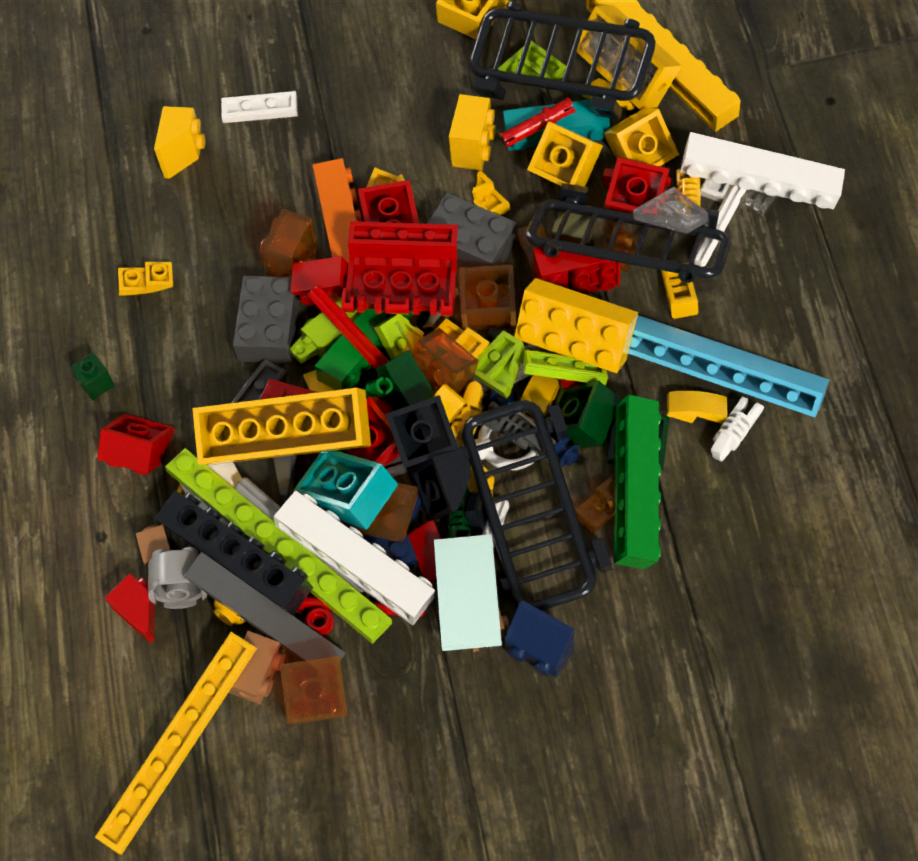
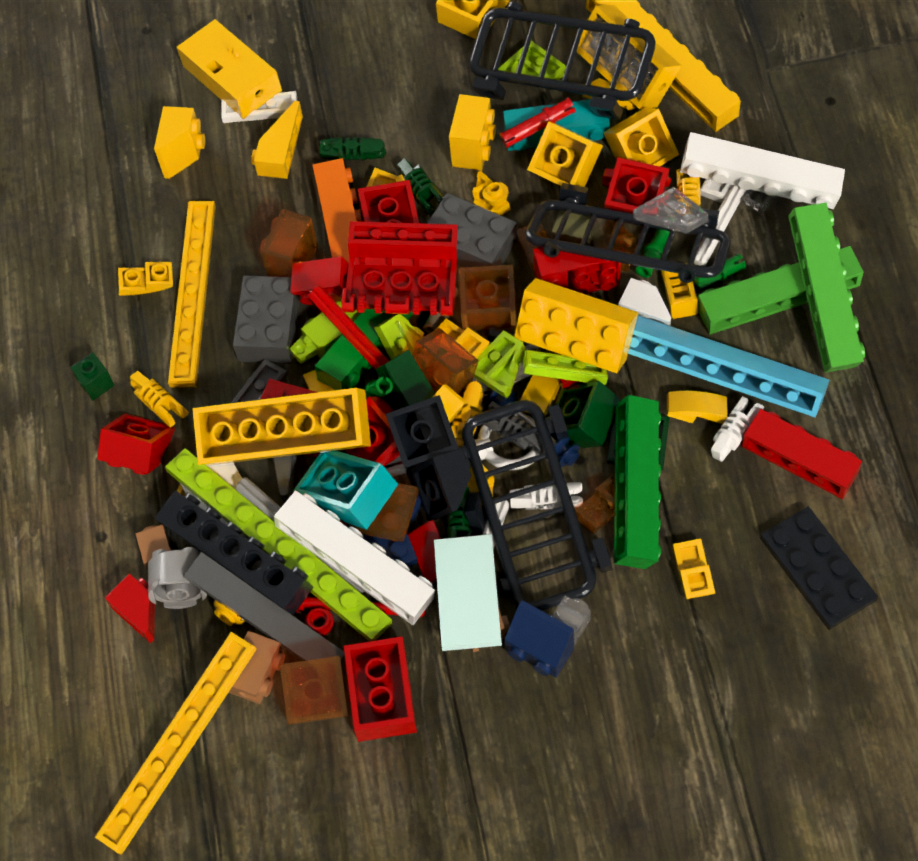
(156, 398): none -> yellow hinge
(191, 295): none -> yellow tile
(229, 68): none -> yellow brick
(278, 144): none -> yellow slope
(352, 148): none -> dark green hinge
(380, 689): none -> red brick
(421, 185): none -> dark green hinge
(495, 193): none -> yellow plate
(545, 498): none -> white hinge
(574, 614): none -> clear brick
(646, 300): none -> white slope
(653, 249): none -> green pin
(693, 569): none -> yellow slope
(729, 269): none -> green axle
(764, 294): none -> bright green brick
(801, 453): none -> red brick
(818, 567): none -> black plate
(826, 287): none -> bright green brick

